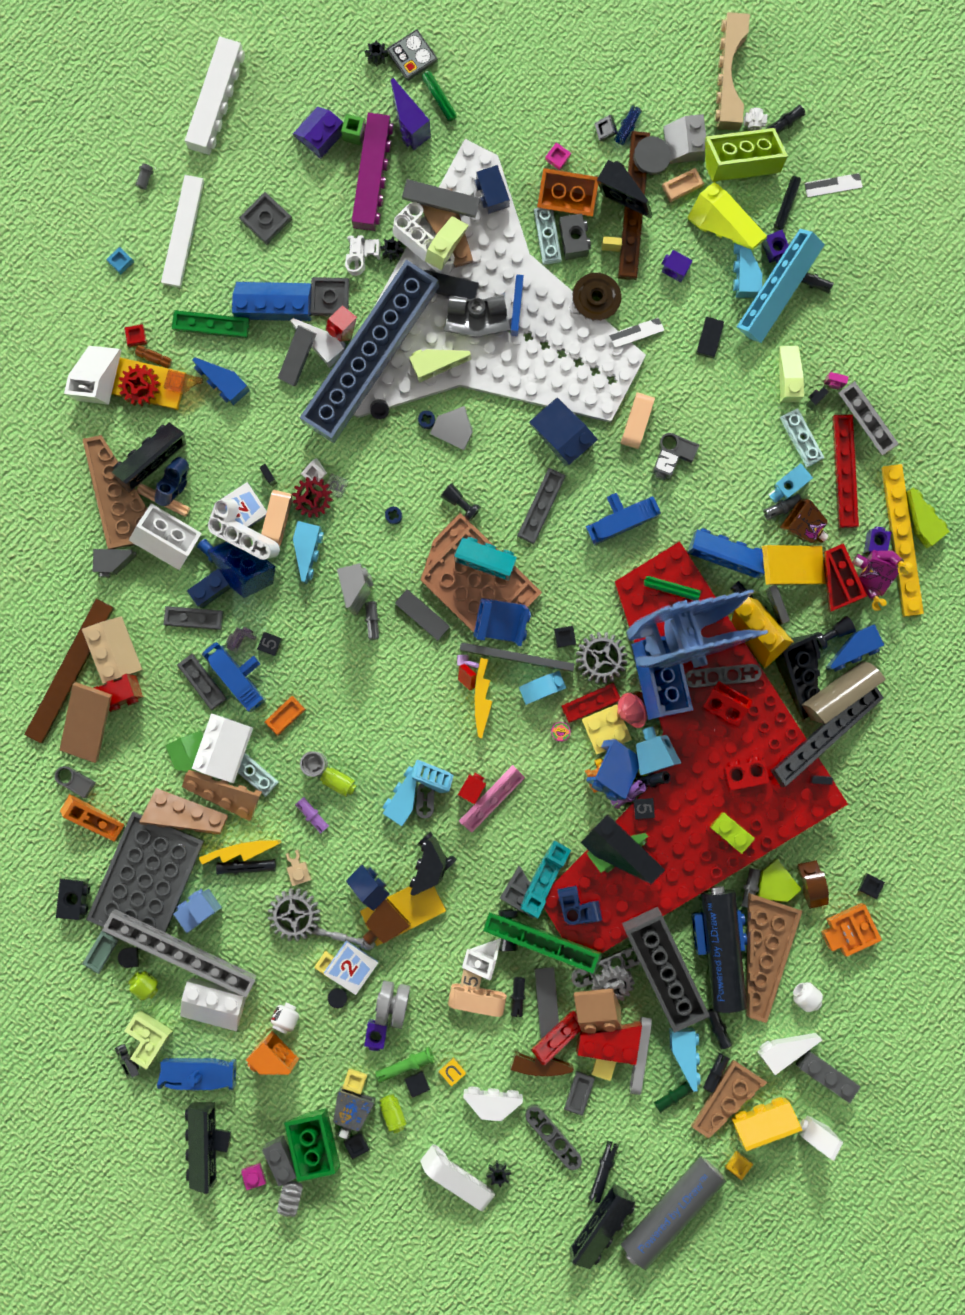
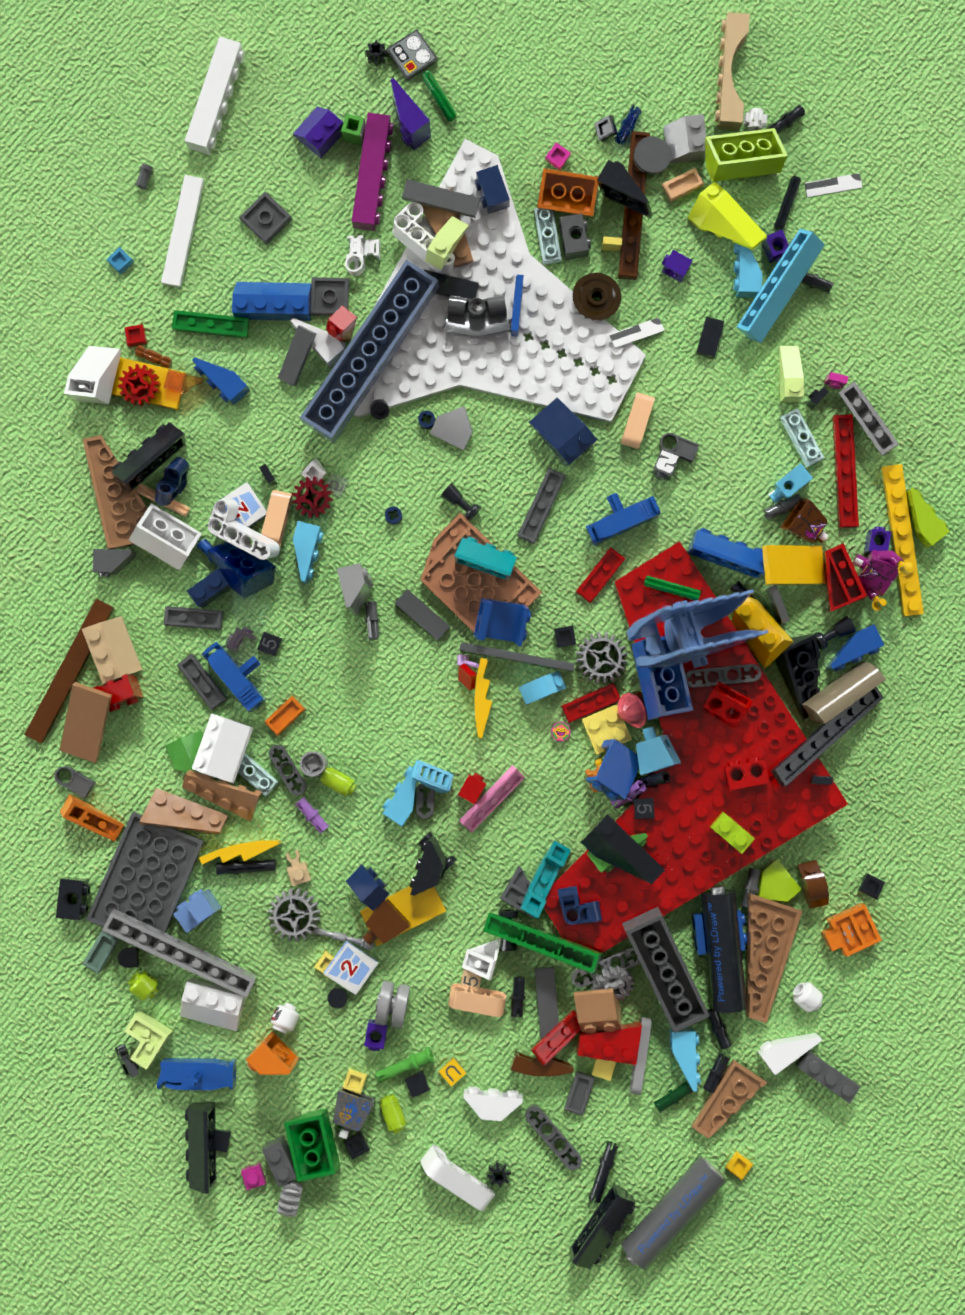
(284, 755): none -> dark grey beam
(392, 255): black gear -> none
(433, 362): yellowish green slope -> none
(600, 575): none -> red tile
(766, 1123): yellow slope -> none
(820, 1137): white slope -> none

